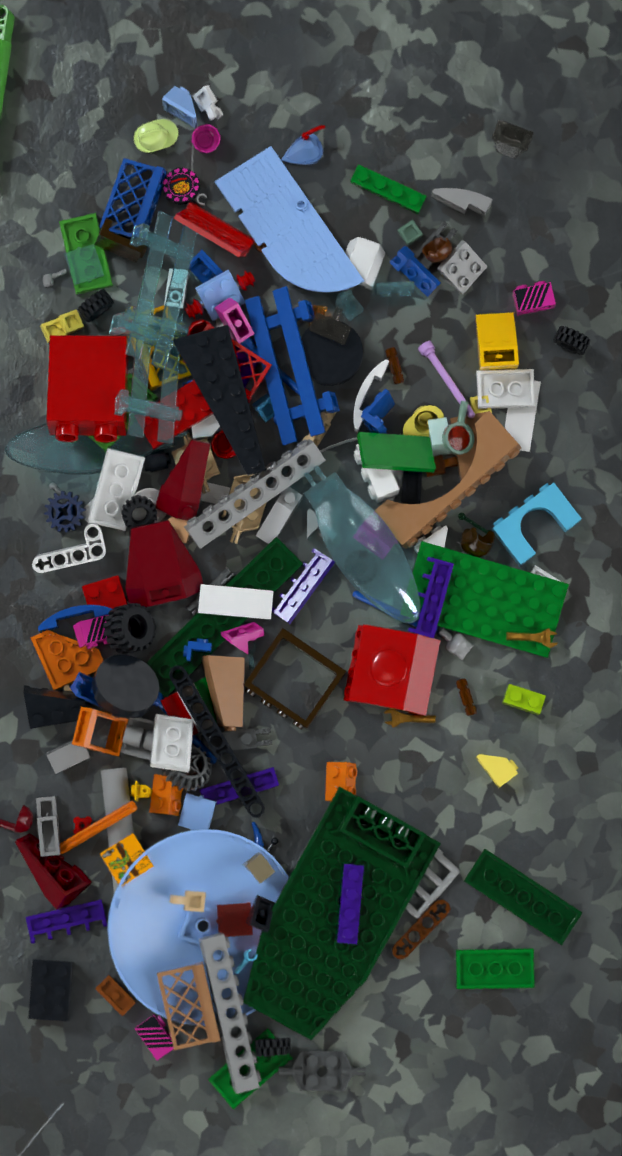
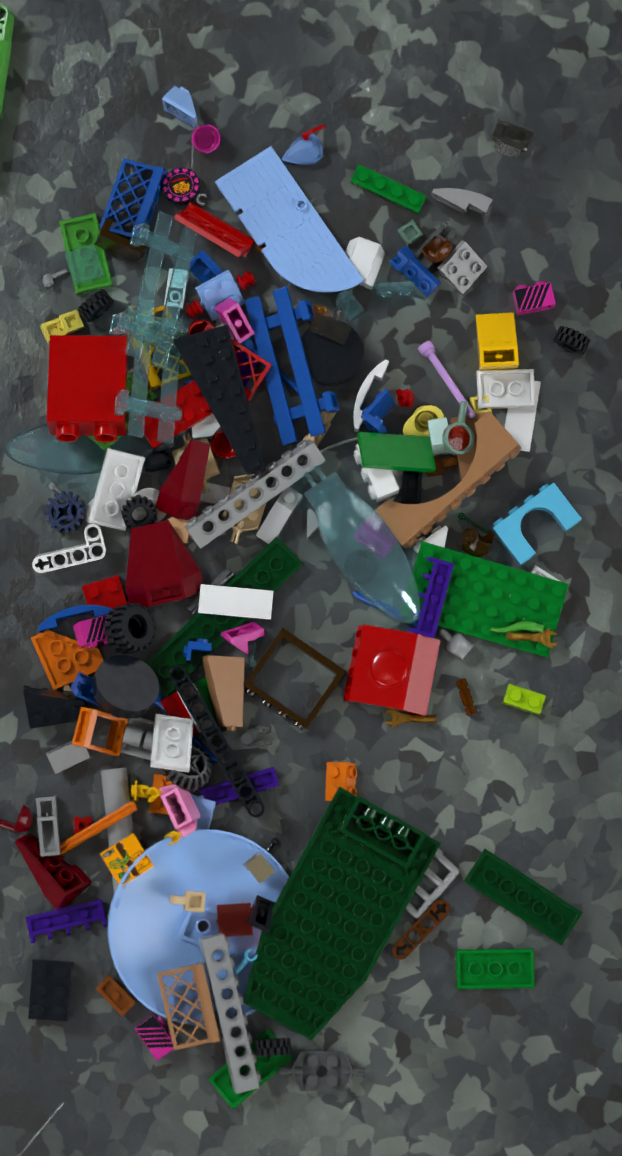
(156, 135): yellowish green piece -> none
(180, 809): none -> bright pink torso
(205, 100): white plate -> none
(257, 835): blue helmet -> none
(264, 407): dark azure slope -> none
(303, 586): hinge -> none
(350, 903): dark purple plate -> none
(394, 366): reddish brown axle -> none
(405, 398): none -> red plate
(498, 768): light yellow slope -> none
(525, 625): none -> bright green animal

